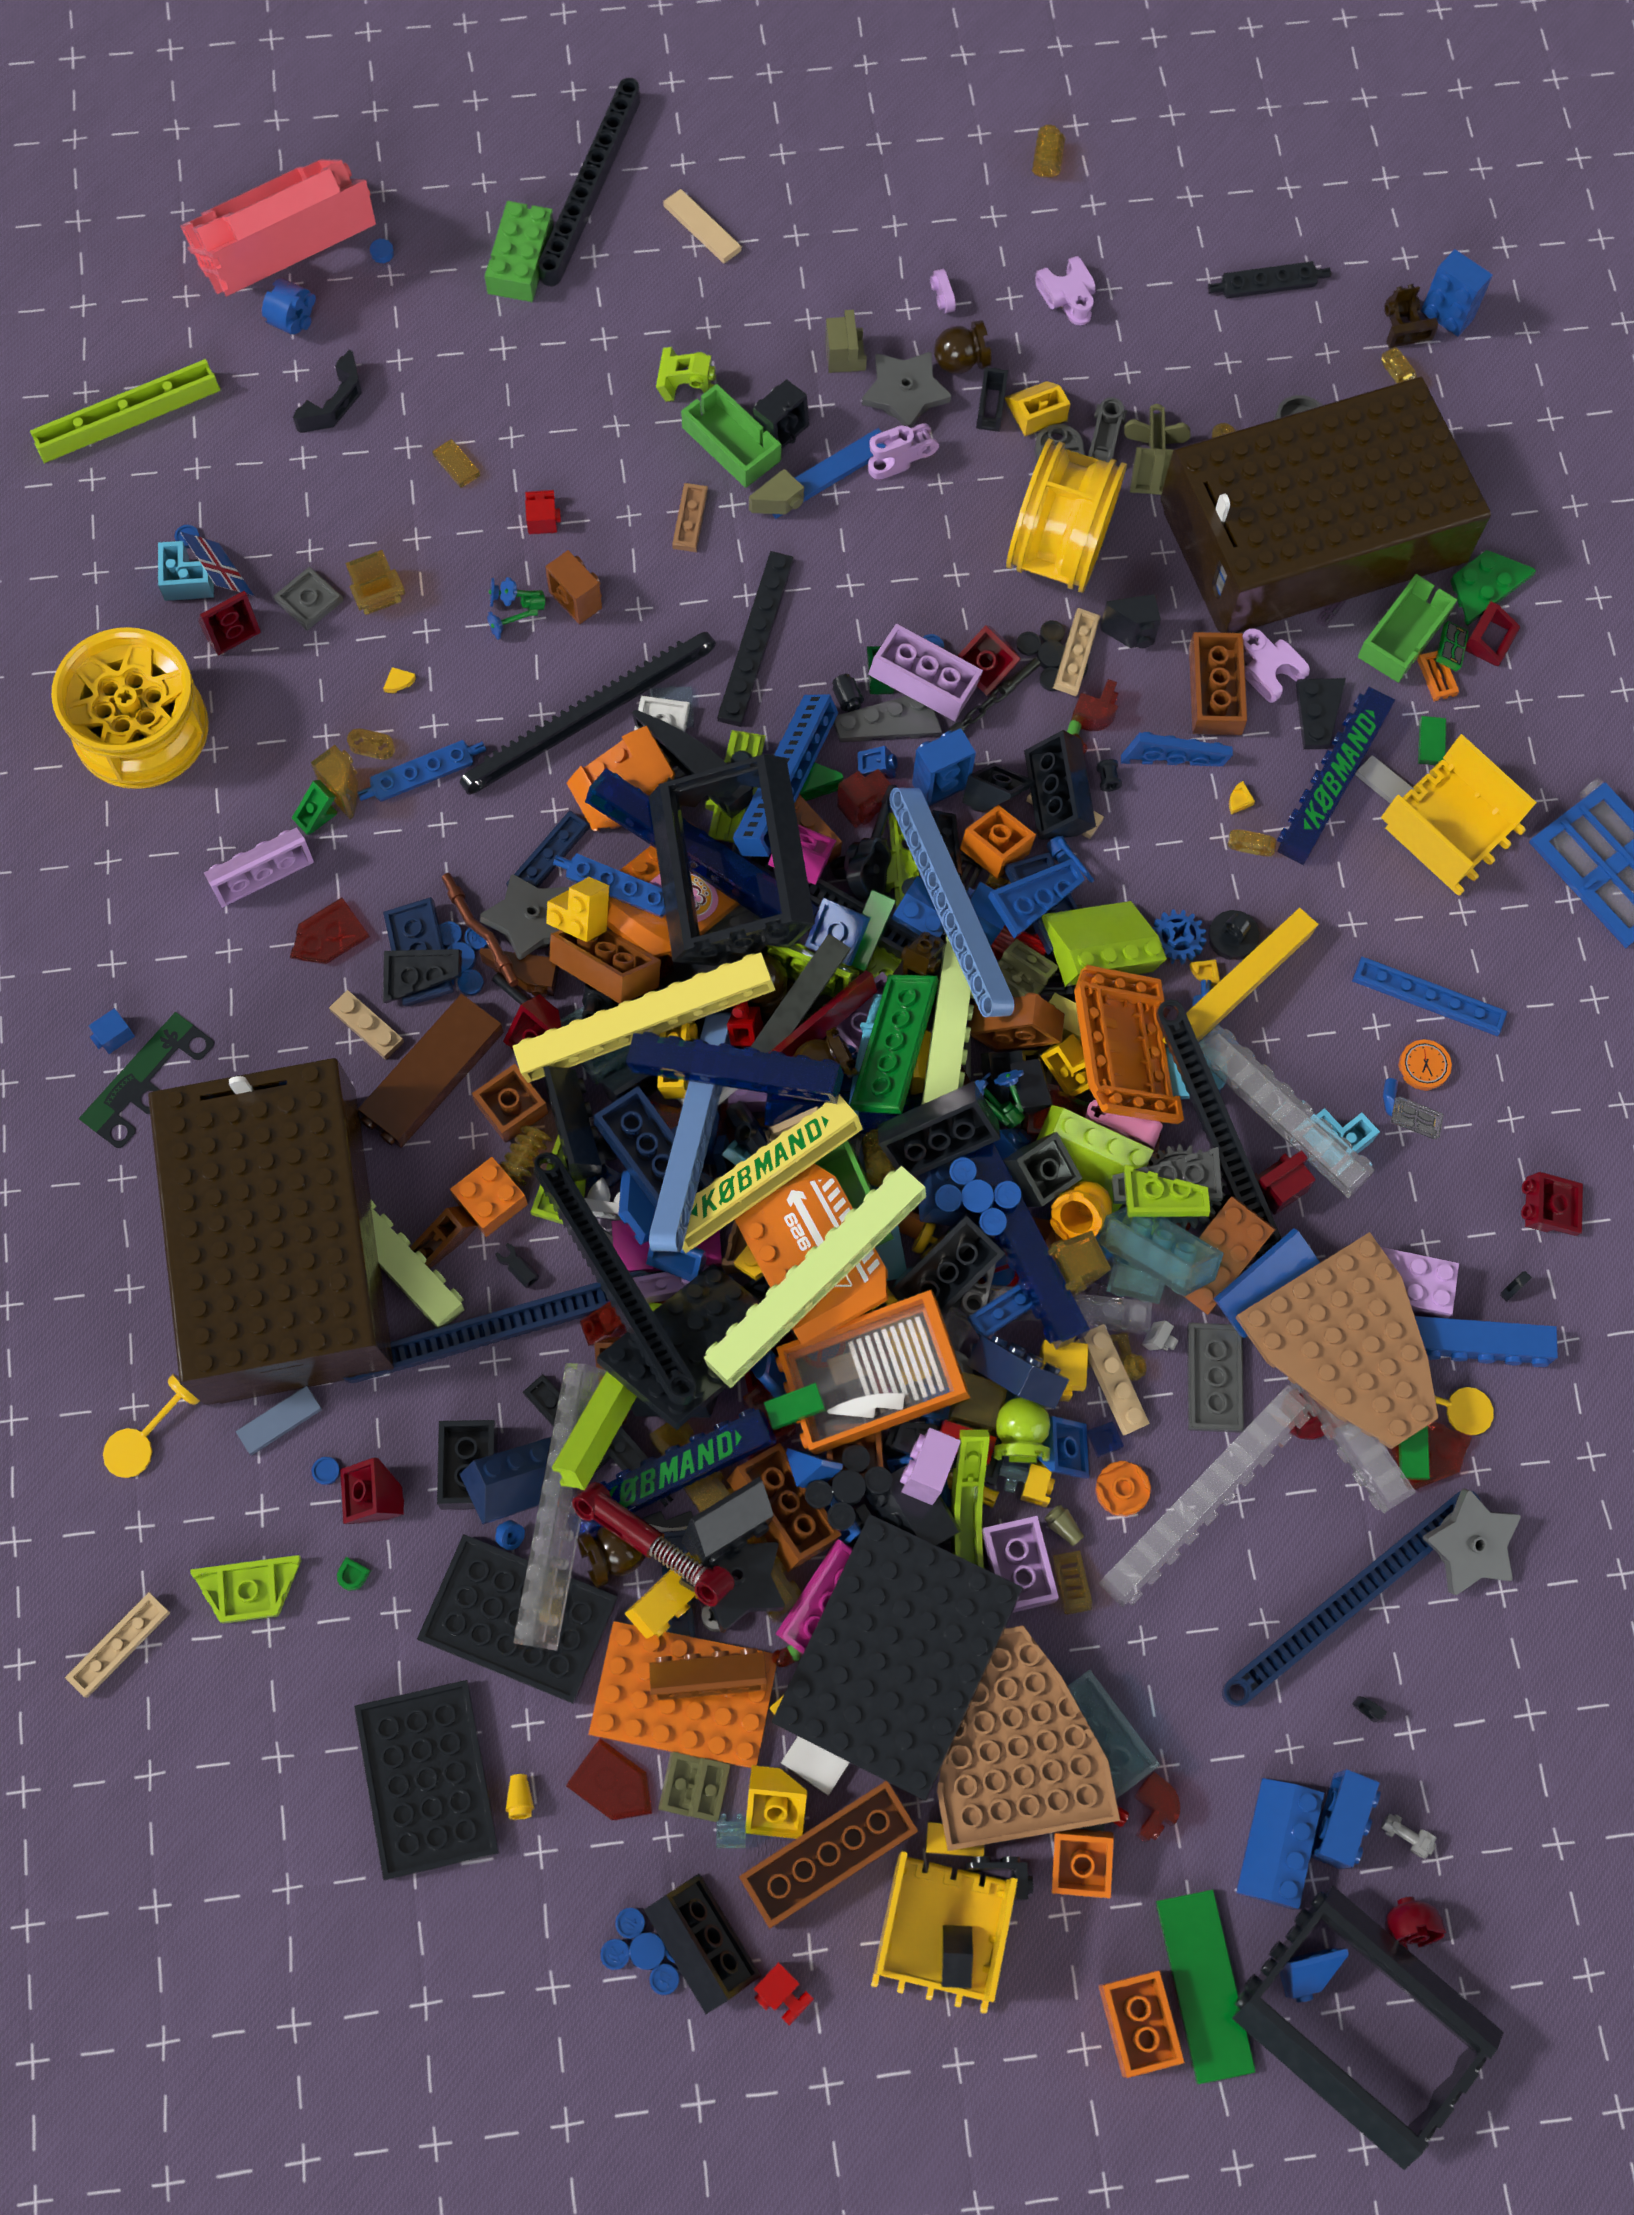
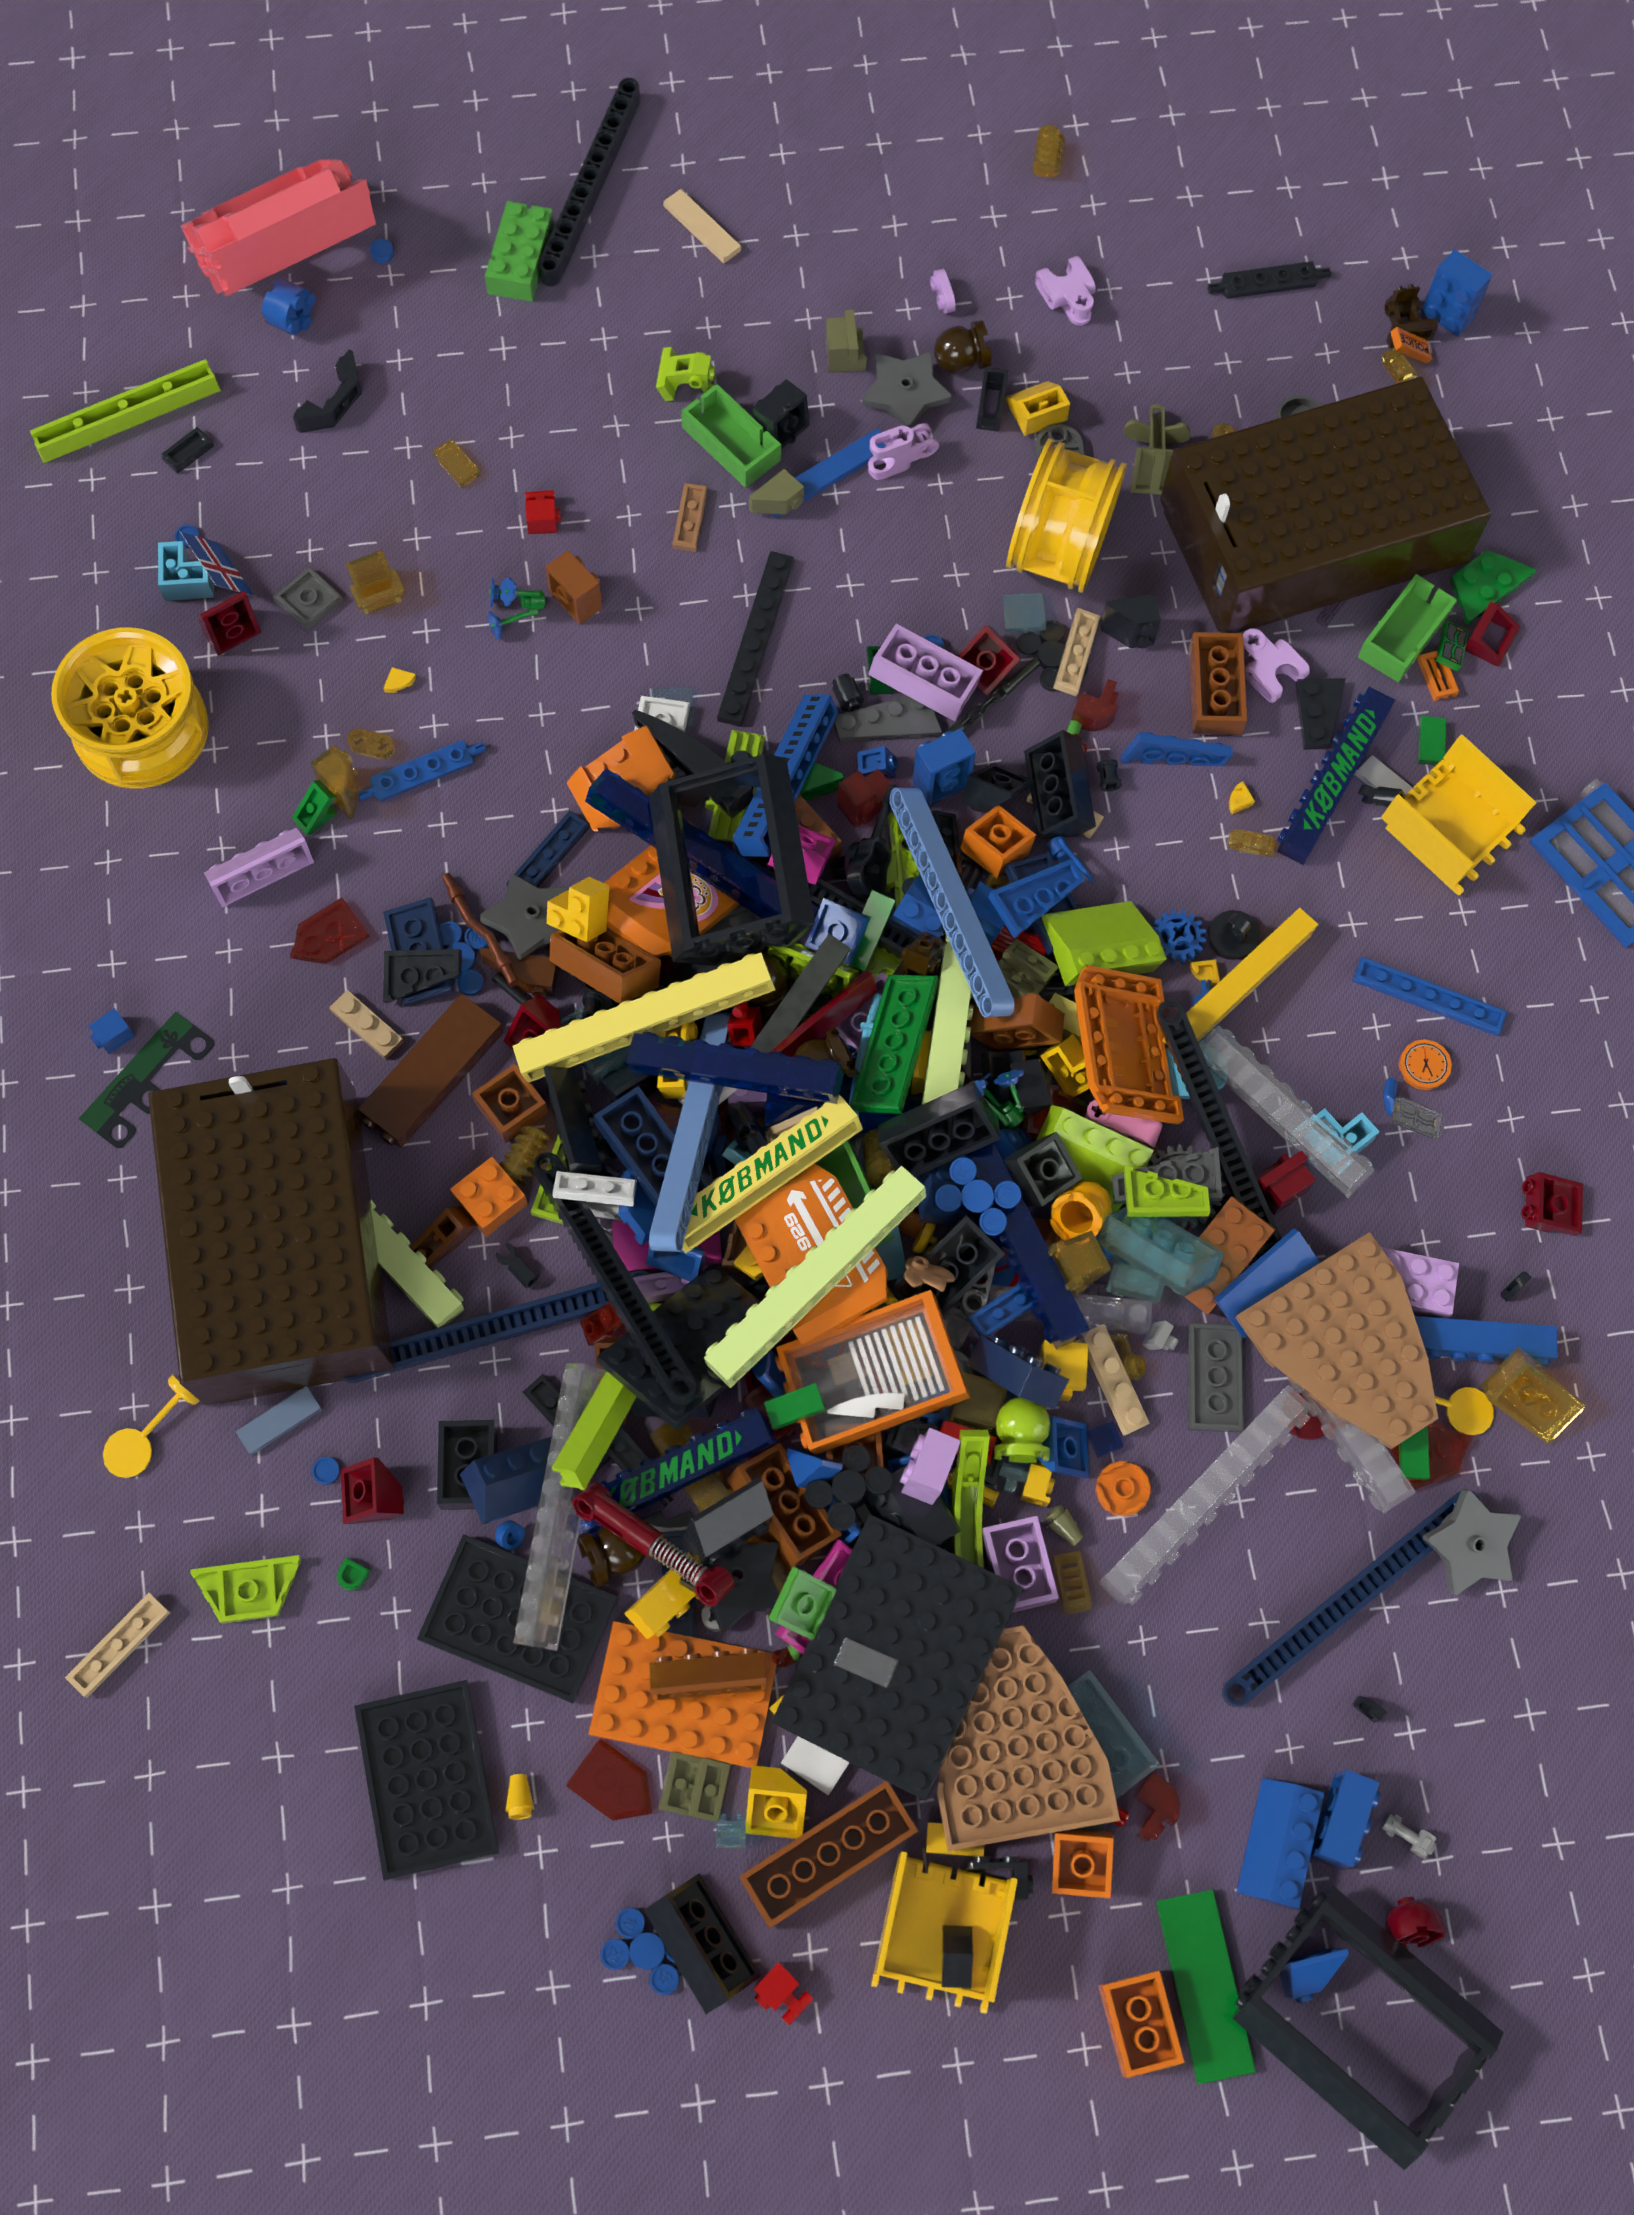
(187, 450): none -> black tile
(586, 712): black gear -> none
(594, 1188): none -> white tile
(621, 885): blue plate -> none
(802, 1603): none -> bright green plate
(866, 1662): none -> clear tile
(921, 1271): none -> medium nougat plate
(1024, 612): none -> clear light blue piece
(1107, 428): dark grey piece -> none
(1381, 796): none -> black bar
(1411, 345): none -> orange tile
(1532, 1396): none -> clear yellow slope

